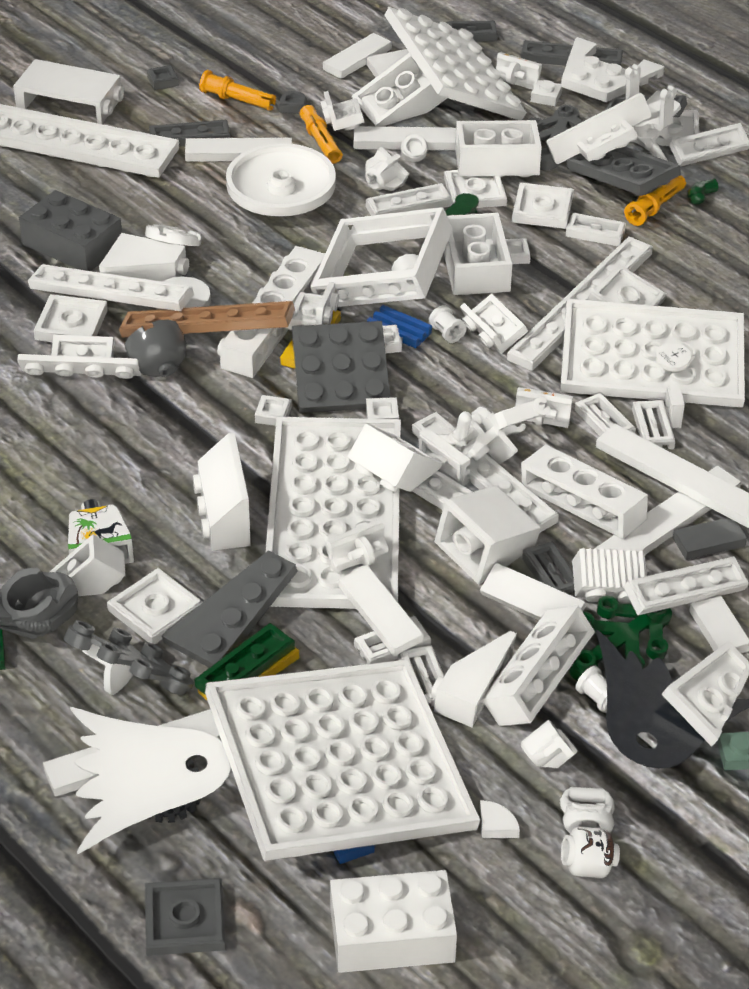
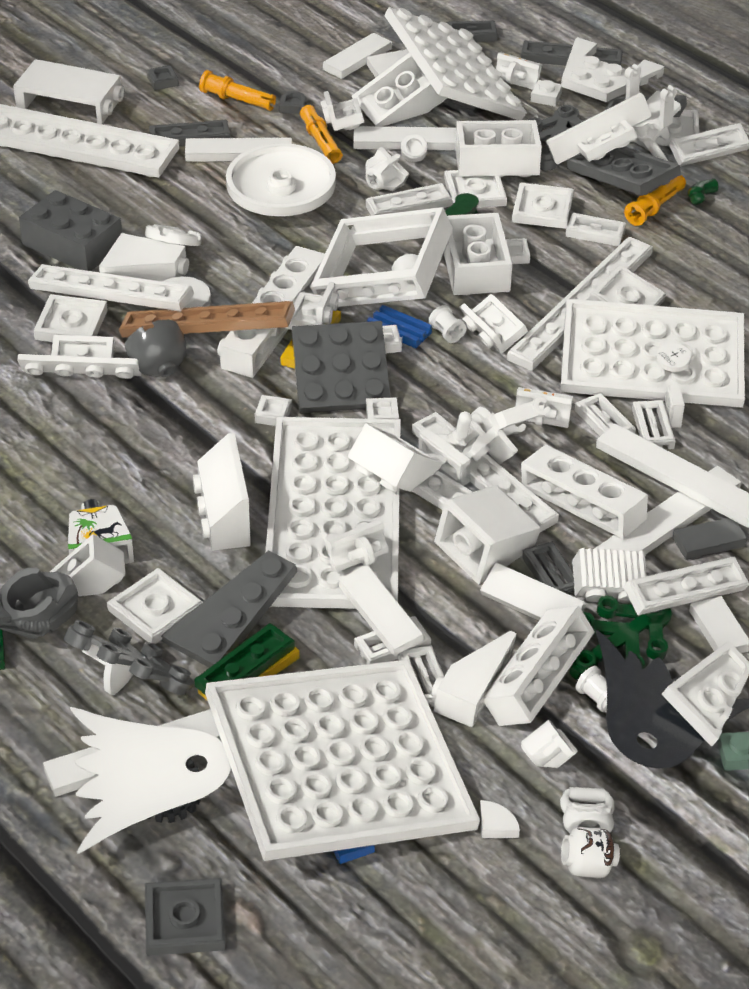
(392, 921): white brick -> none

